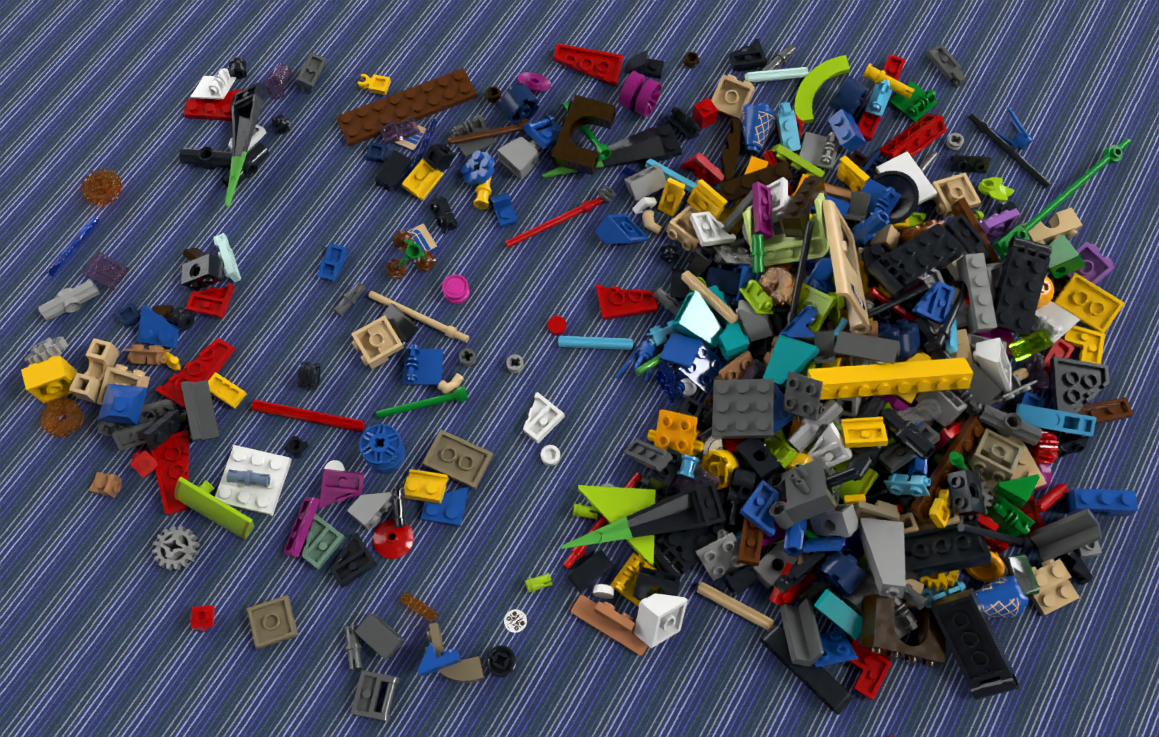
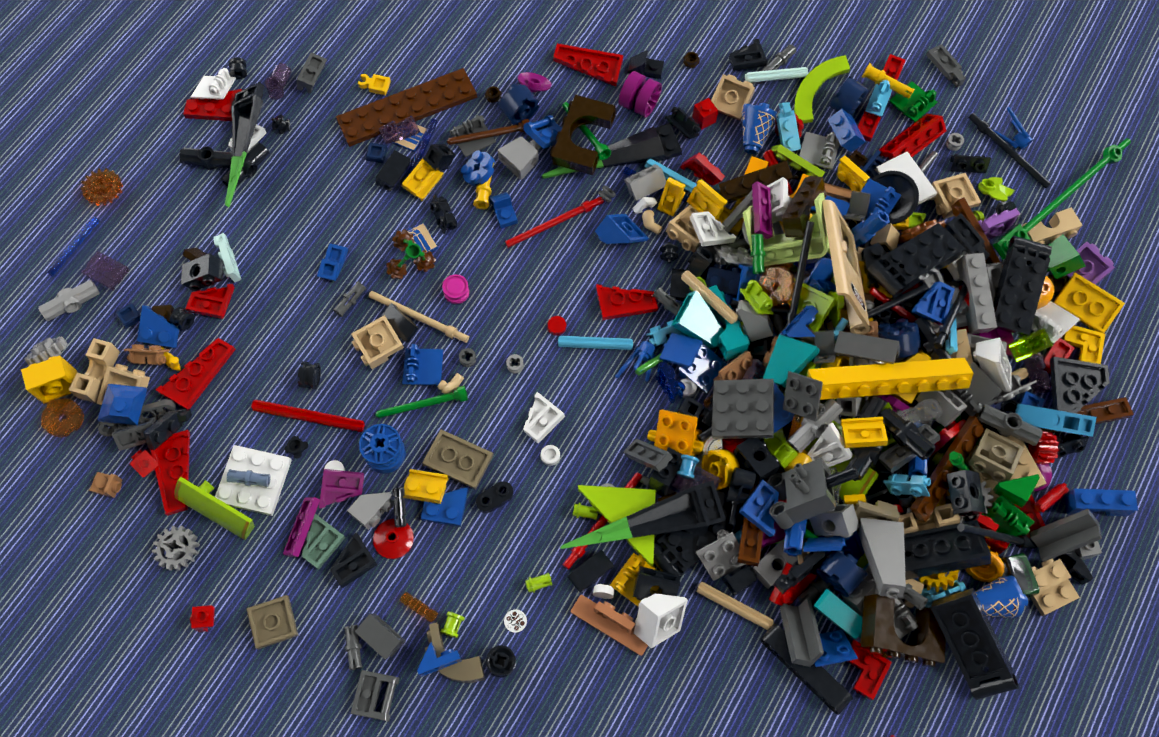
(200, 410): dark grey panel -> none
(226, 390): yellow plate -> none
(452, 624): none -> lime bush
(495, 497): none -> black plate
(730, 154): dark brown slope -> none
(940, 509): yellow plate -> none

